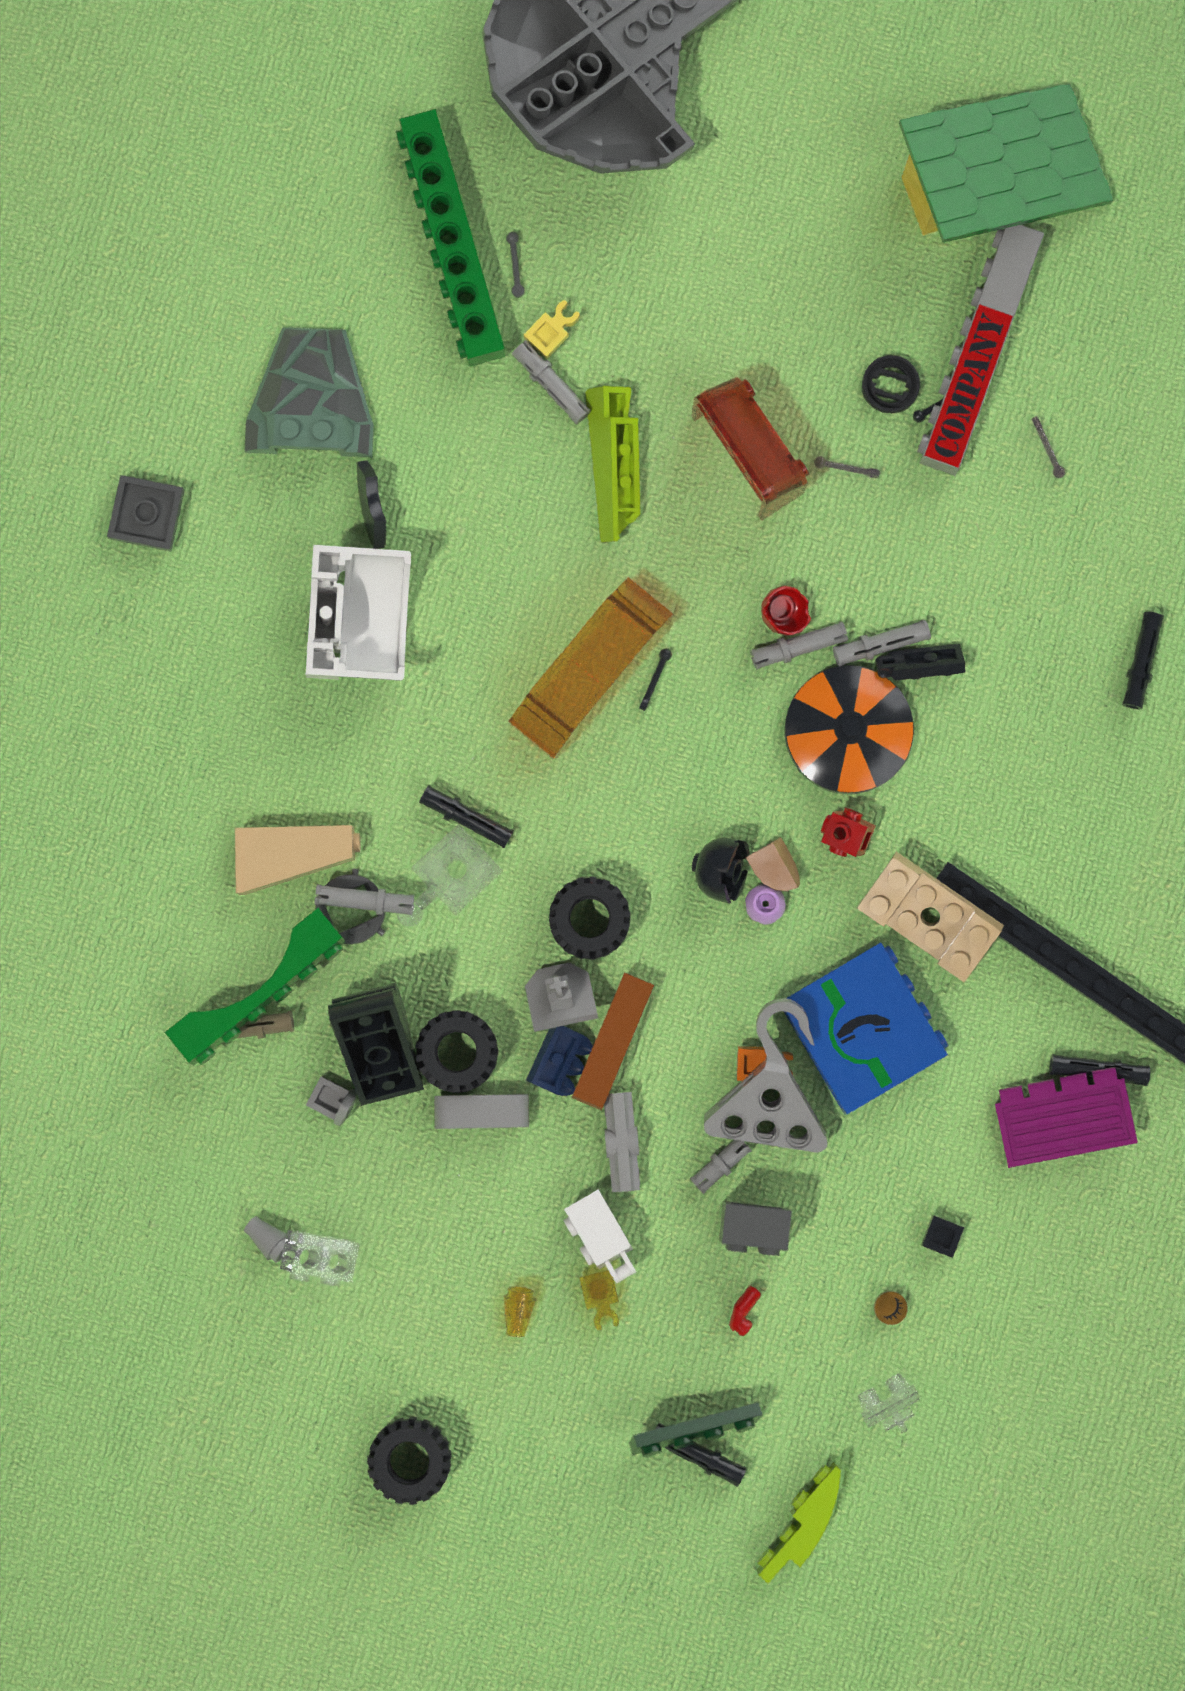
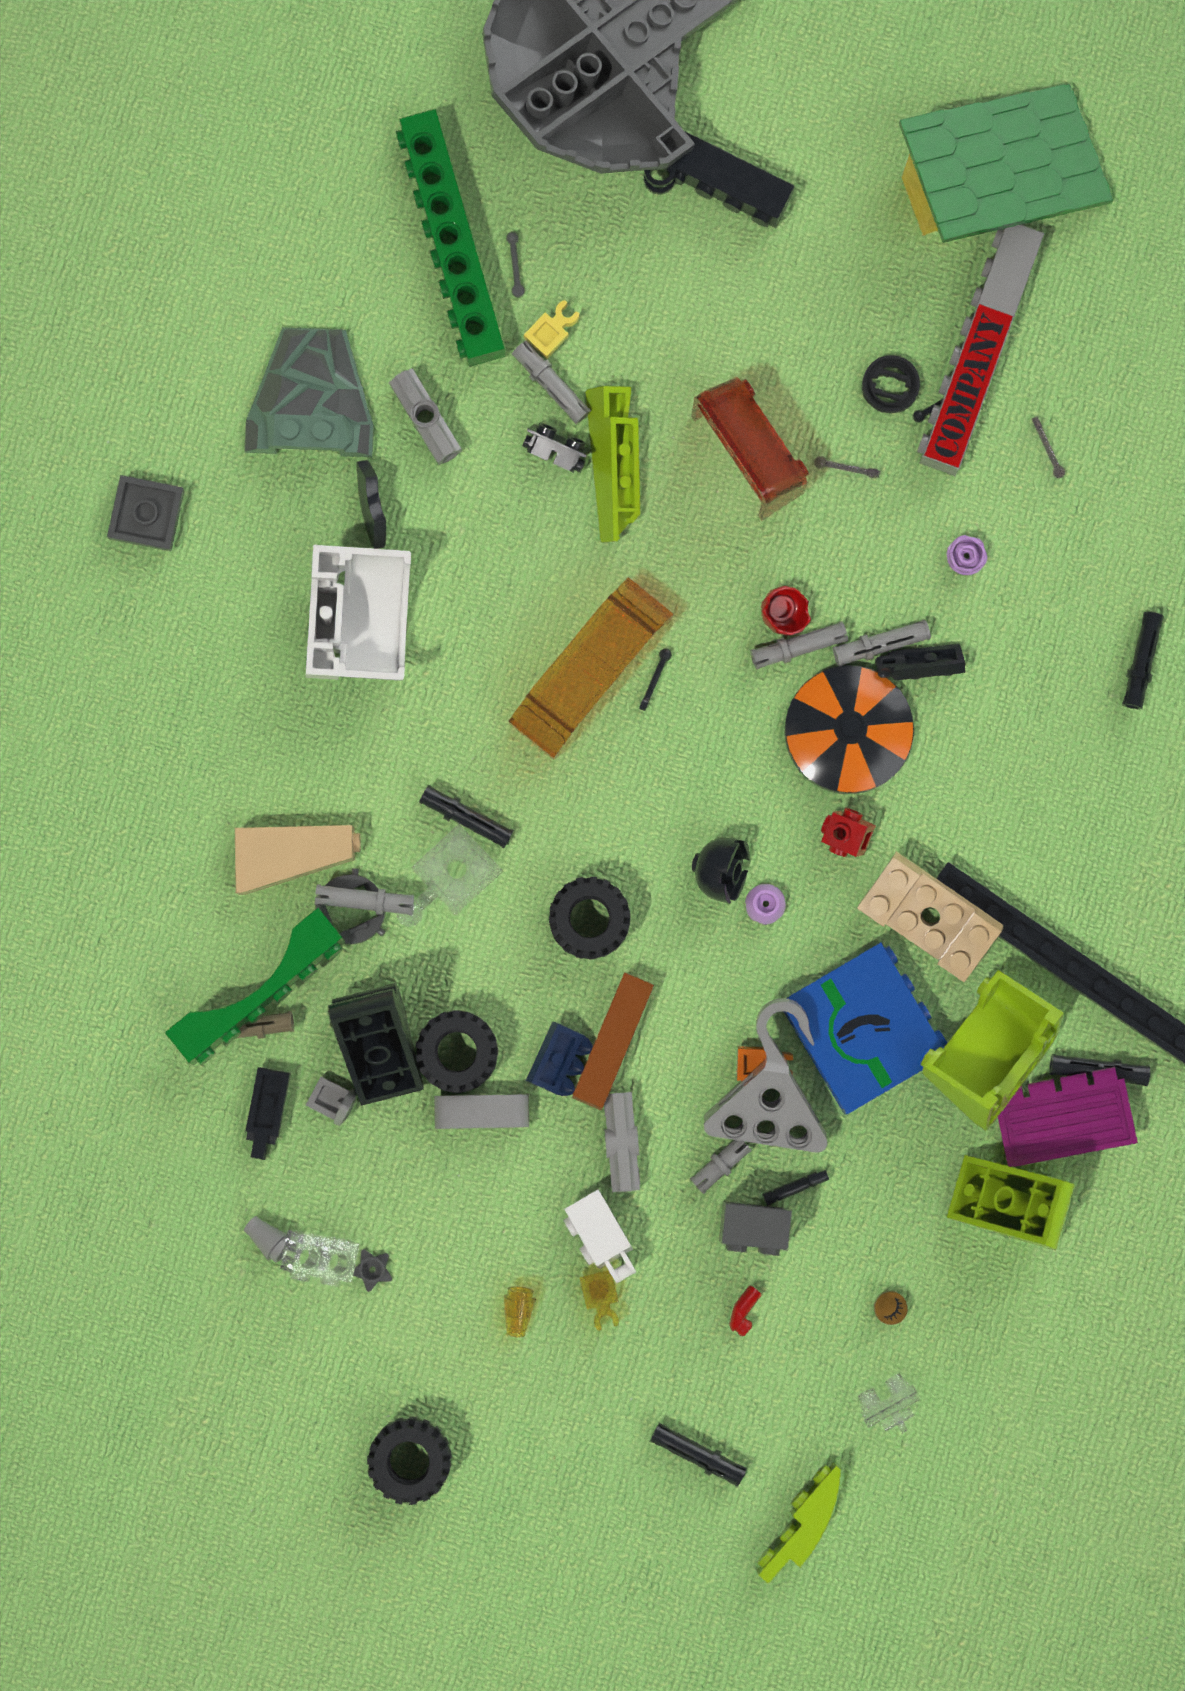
(266, 1110): none -> black hinge
(380, 1274): none -> dark grey plate
(415, 400): none -> light grey piece
(560, 996): light grey piece -> none
(568, 450): none -> hinge
(683, 1433): dark green plate -> none
(729, 180): none -> black hinge
(775, 866): medium nougat brick -> none
(795, 1187): none -> black wheel
(942, 1236): black plate -> none
(976, 551): none -> lavender plate
(993, 1049): none -> lime windscreen
(1011, 1201): none -> lime brick

